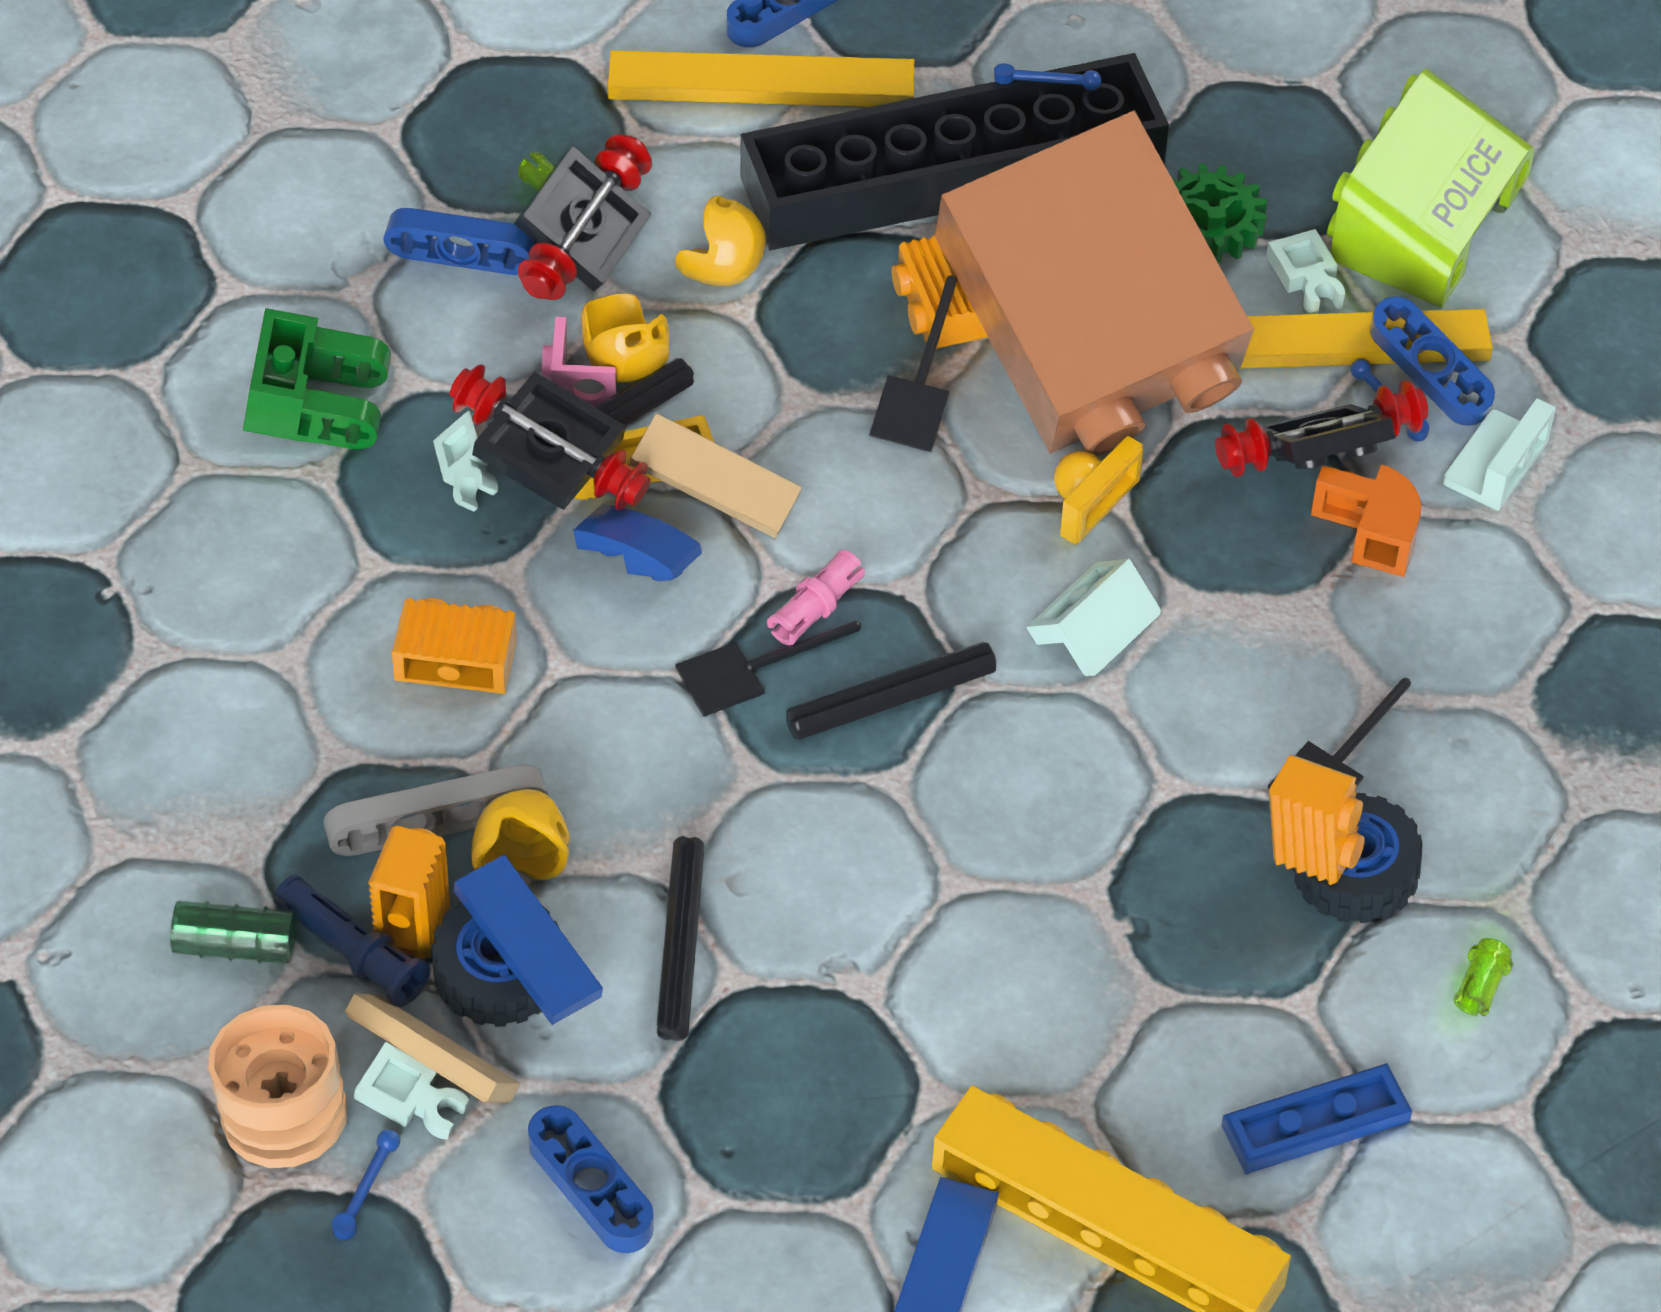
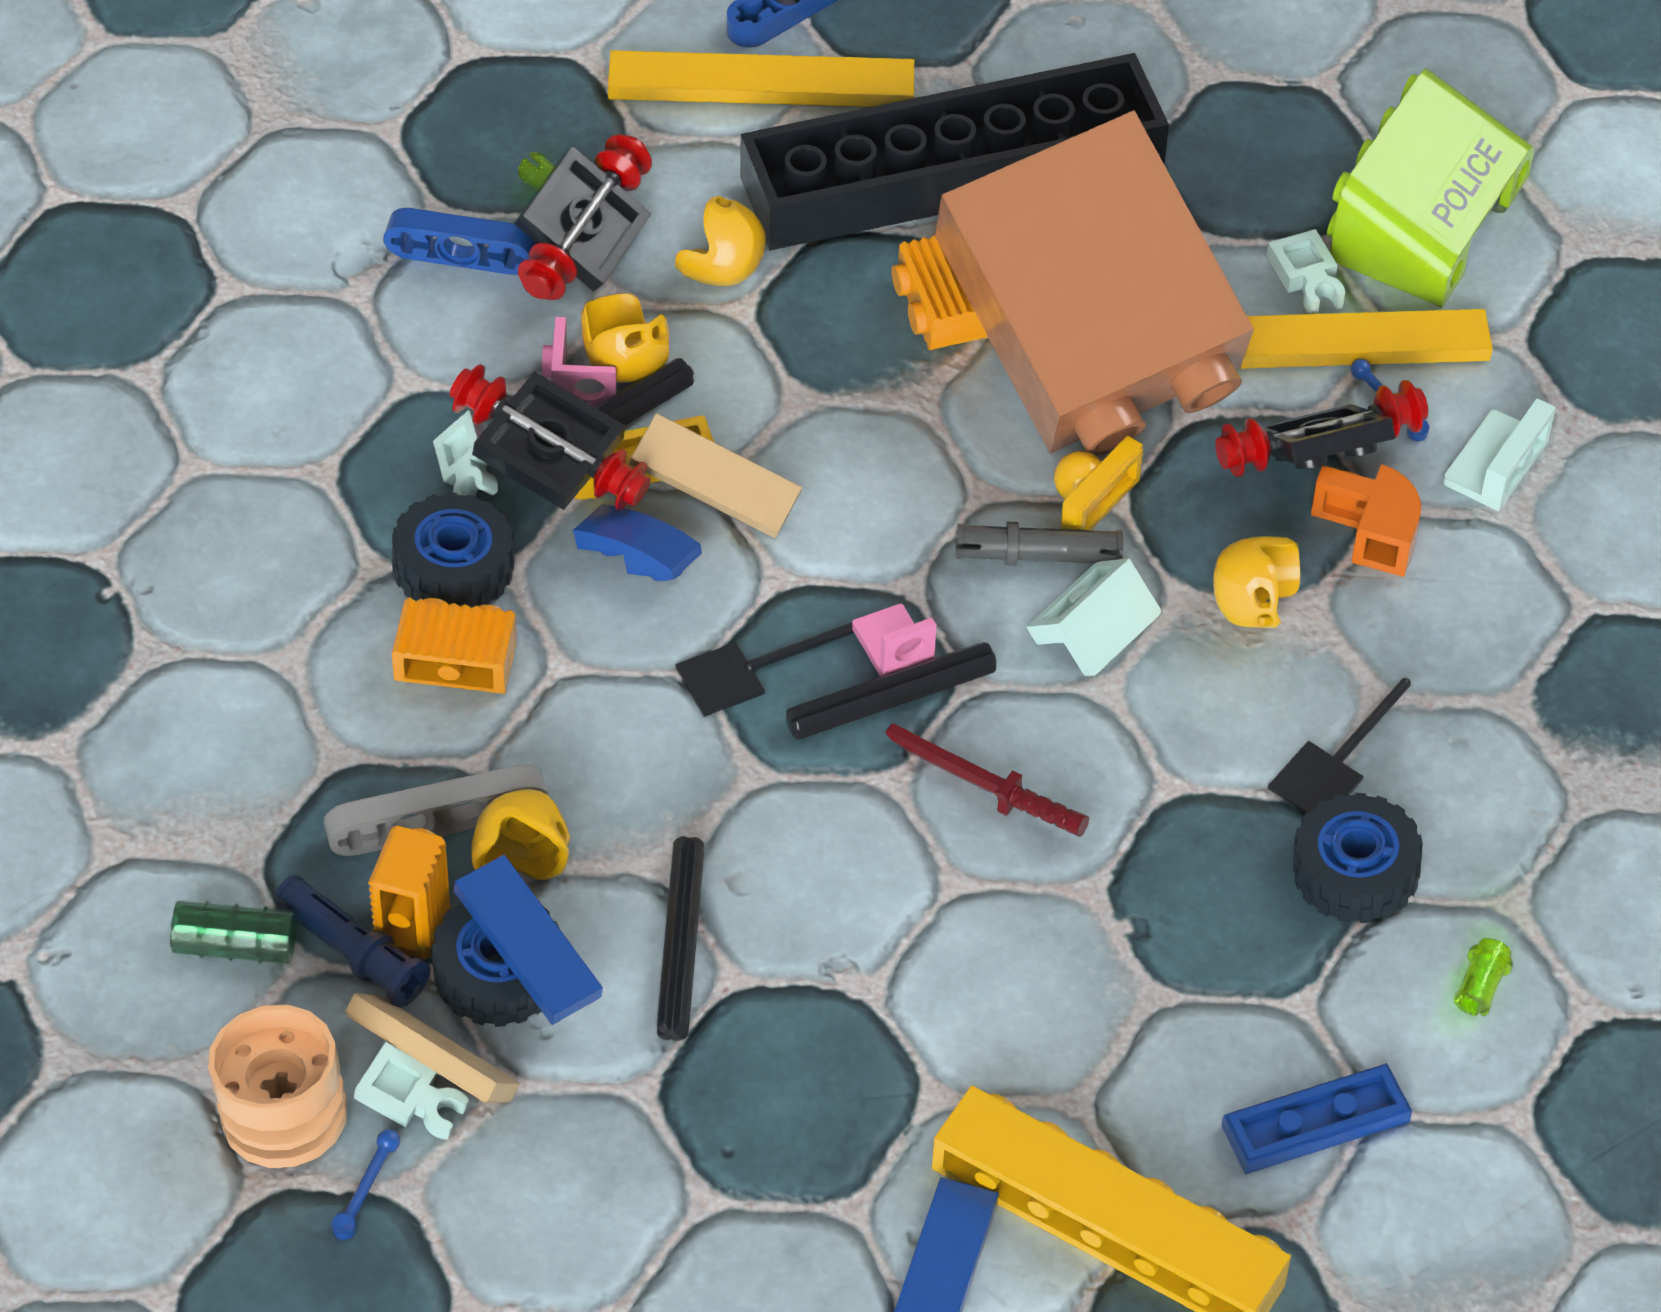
(297, 350): green brick -> none
(453, 550): none -> black wheel
(591, 1204): blue beam -> none
(816, 597): bright pink pin -> none
(894, 639): none -> bright pink bracket
(911, 410): black piece -> none
(1006, 73): blue hinge -> none
(1008, 790): none -> dark red sword
(1037, 544): none -> dark grey pin
(1223, 209): green gear -> none
(1253, 573): none -> yellow helmet
(1315, 819): light orange brick -> none
(1432, 338): blue beam -> none

